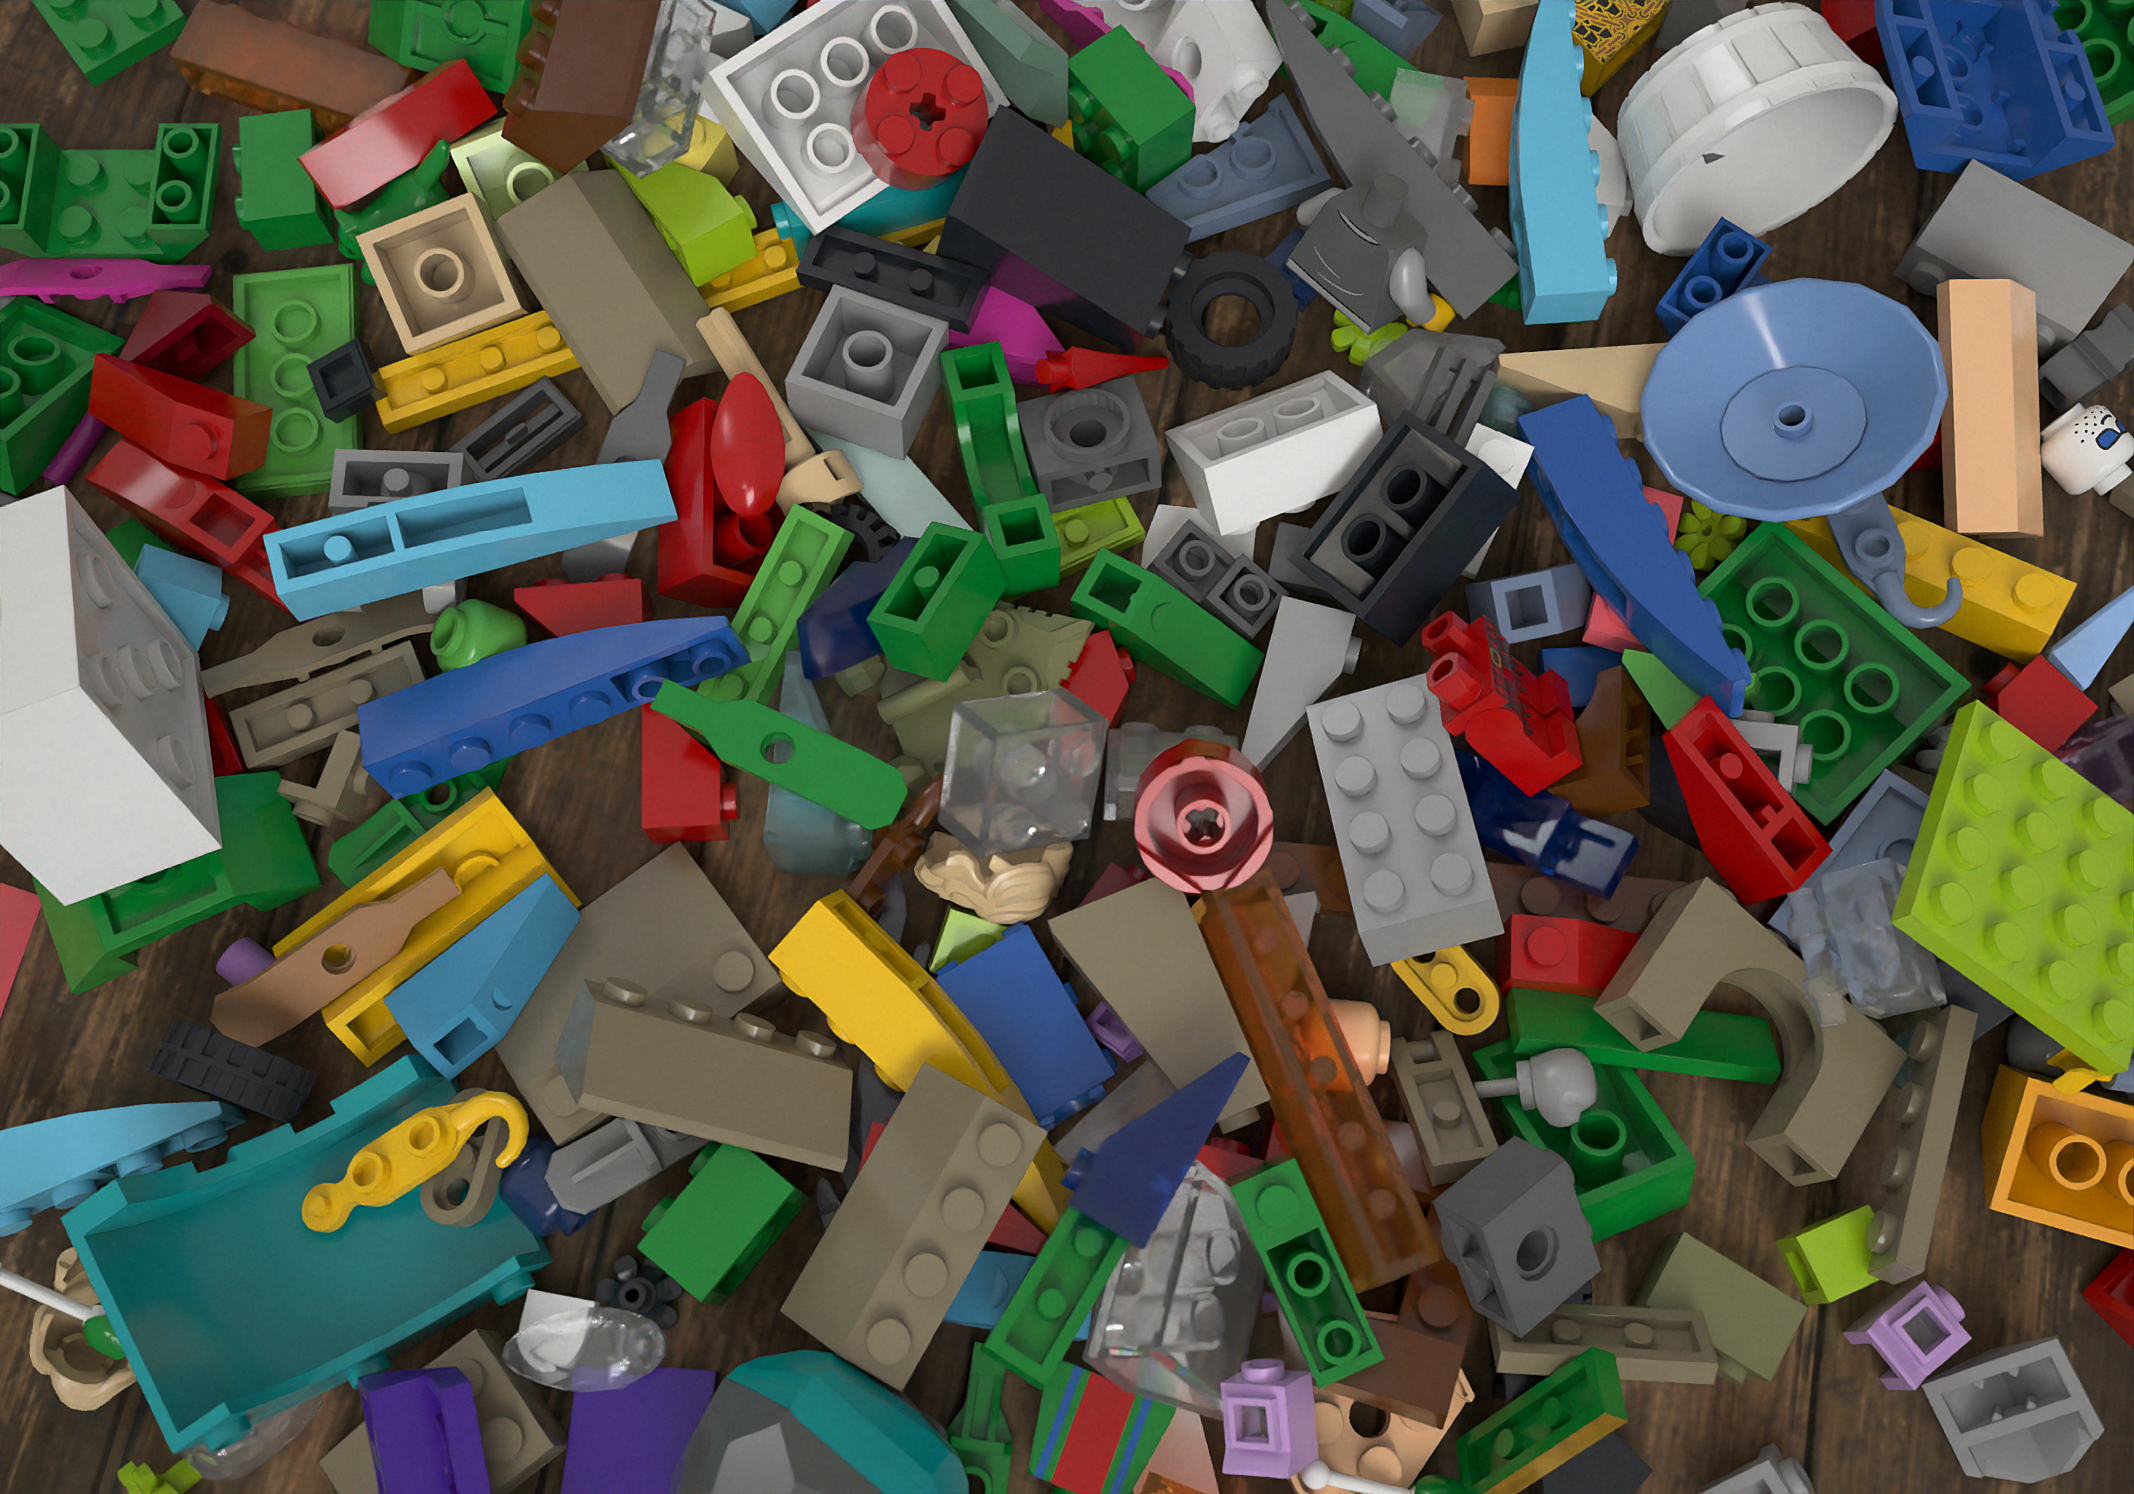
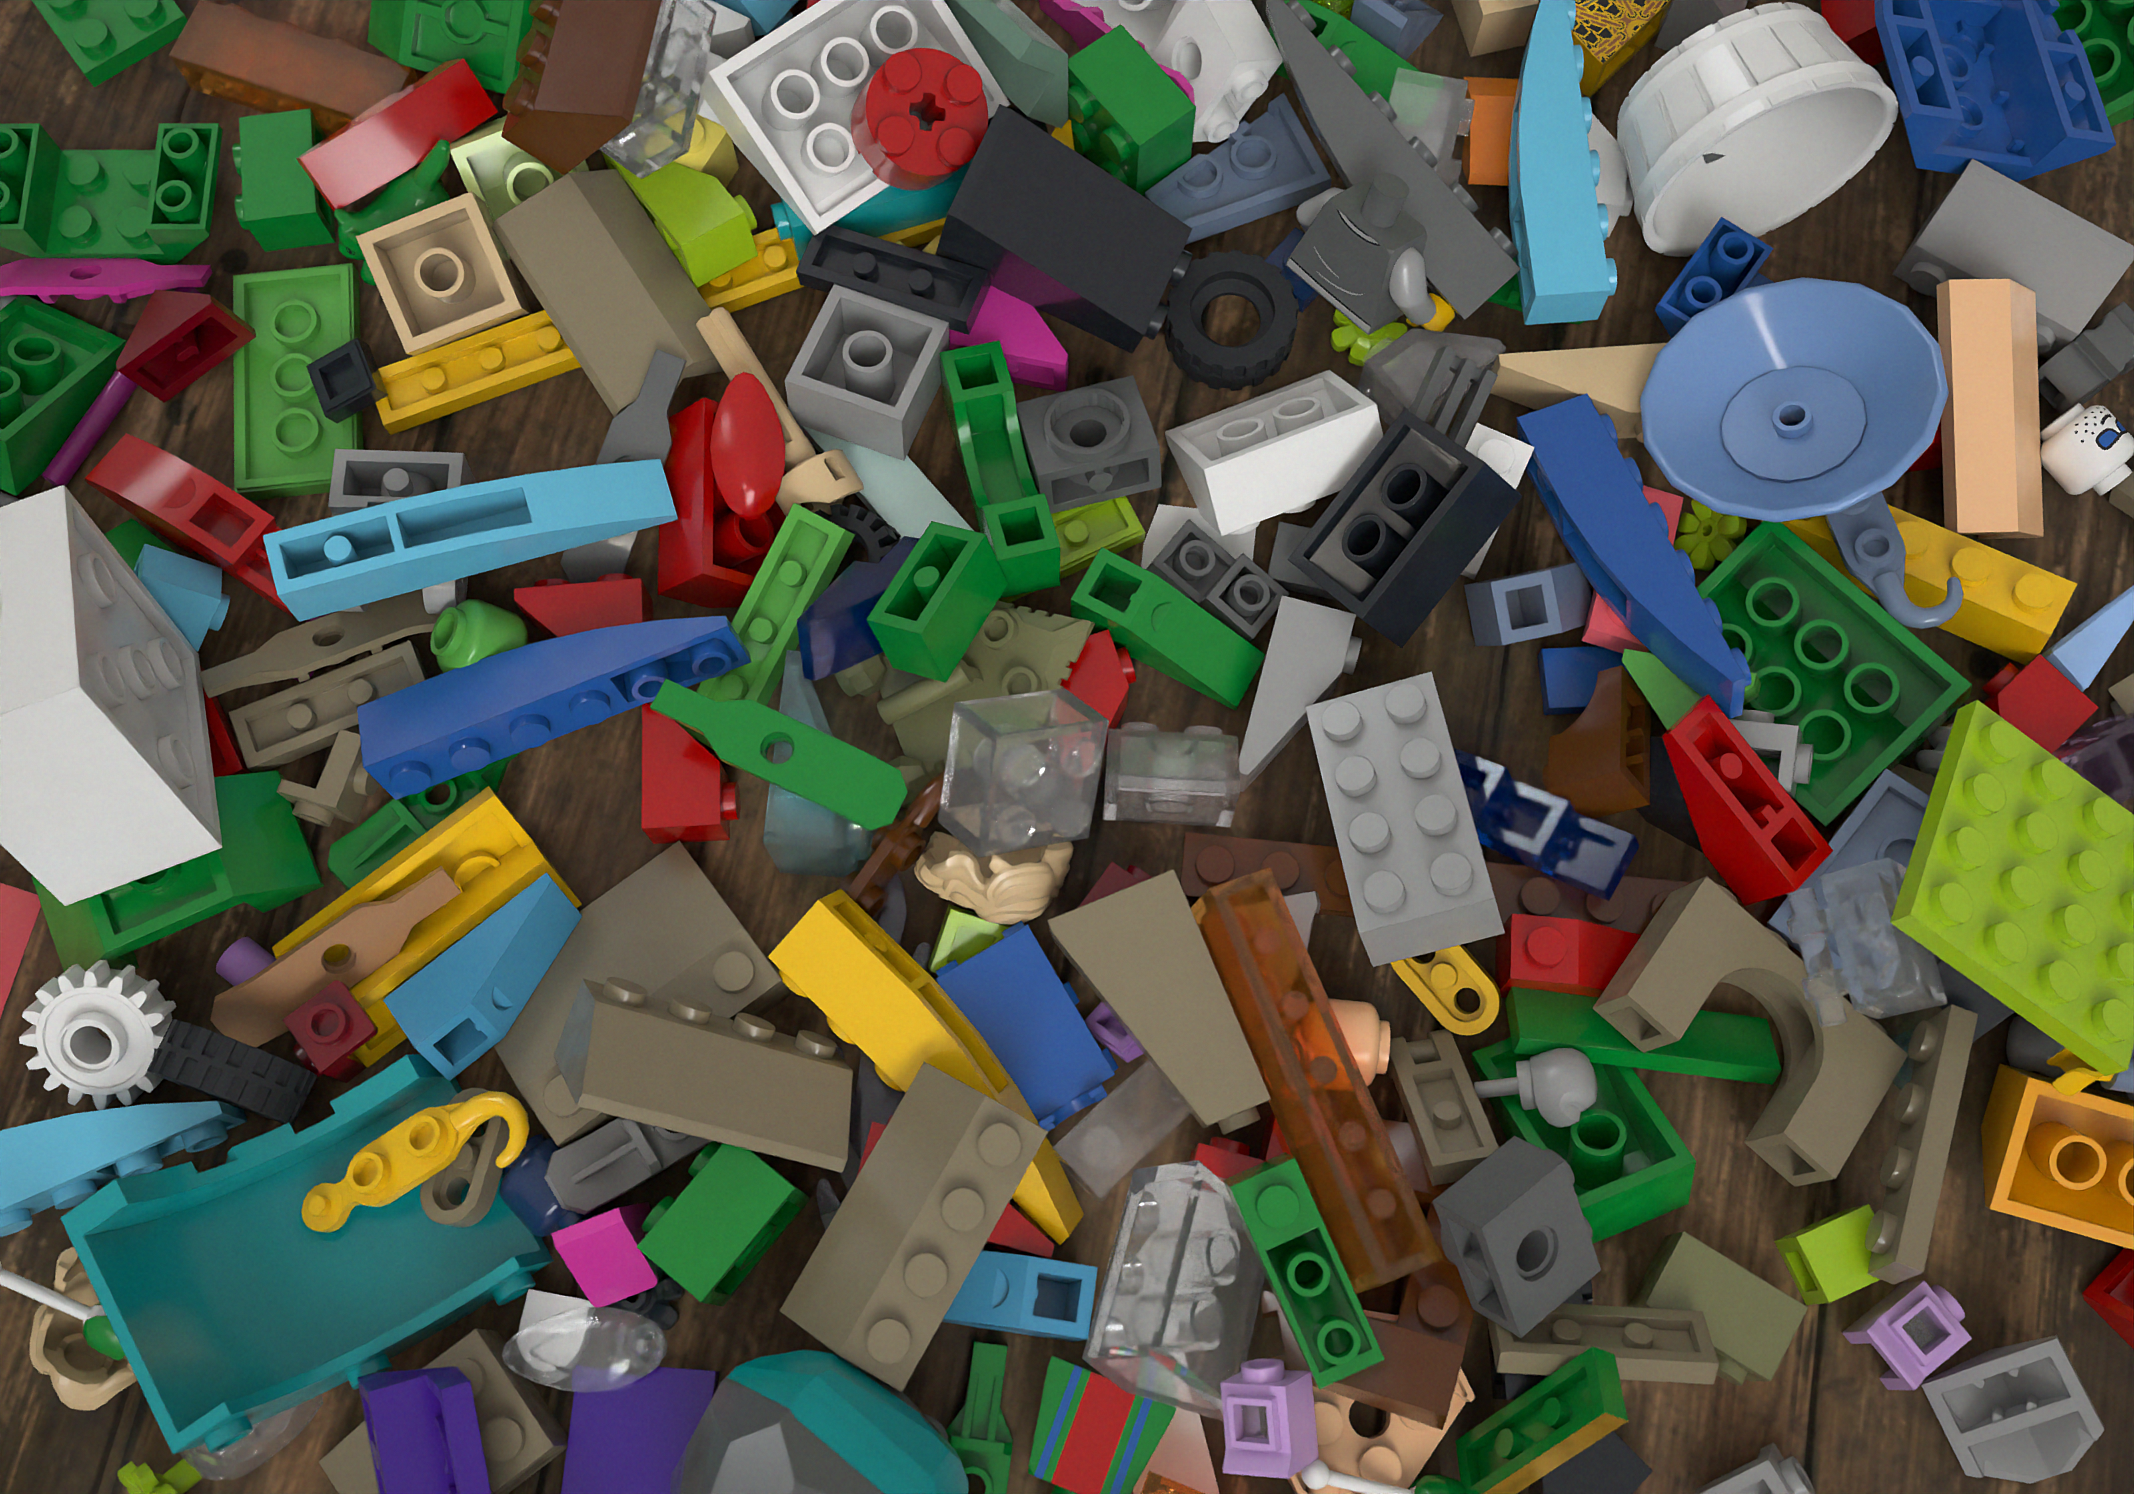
(74, 1050): none -> white gear
(180, 418): red slope -> none
(330, 1031): none -> dark red bracket
(528, 441): dark grey tile -> none
(606, 1255): none -> dark pink slope
(1054, 1298): green plate -> none
(1086, 367): red piece -> none
(1143, 1163): clear blue slope -> none
(1208, 853): brick -> none
(1502, 410): clear light blue plate -> none
(1504, 709): red hips -> none

